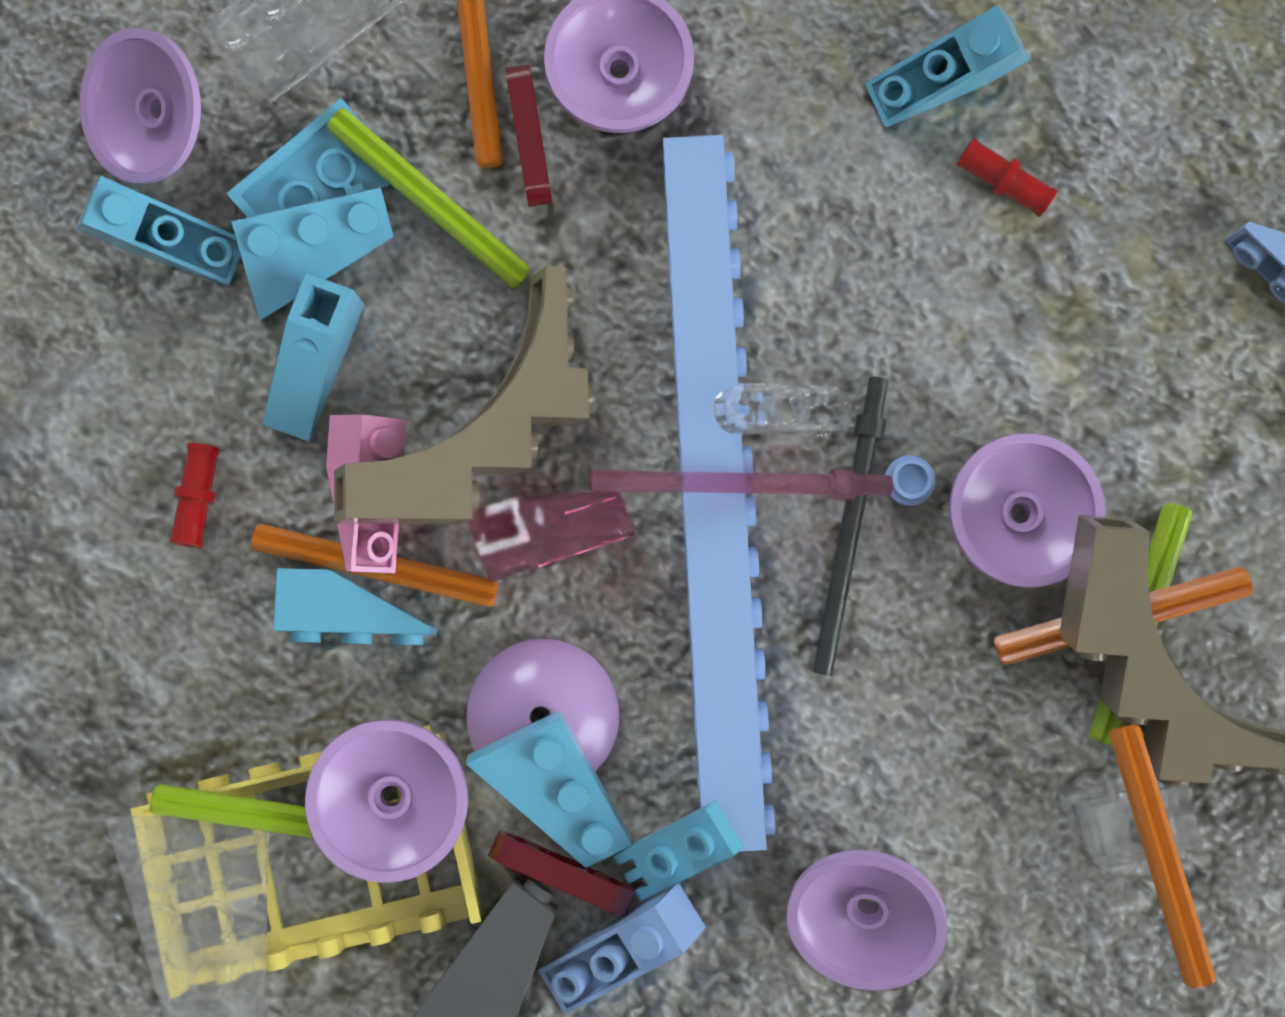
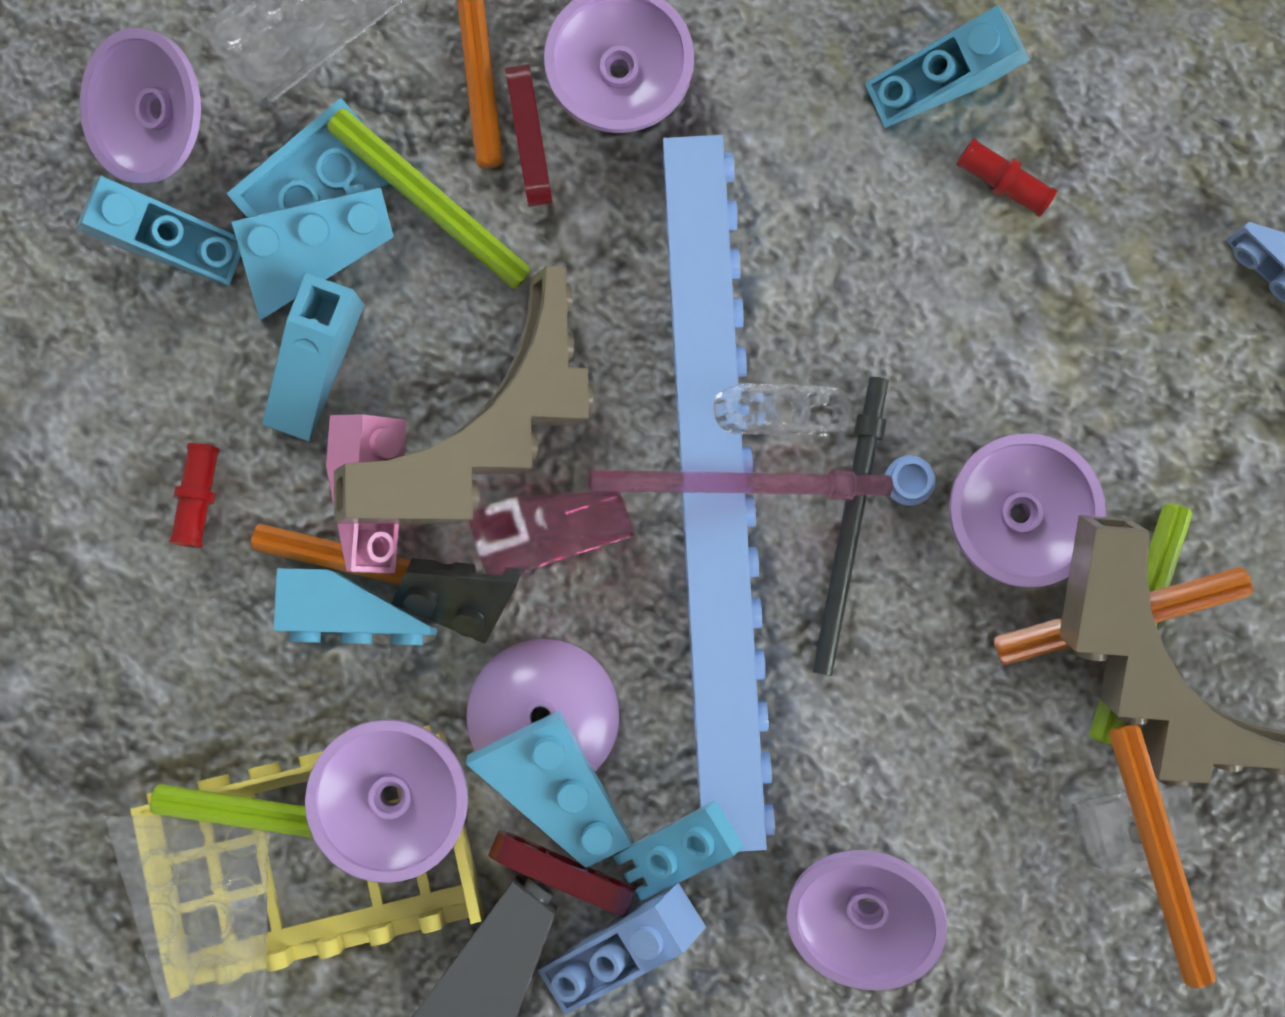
(456, 595): none -> pearl dark grey wing

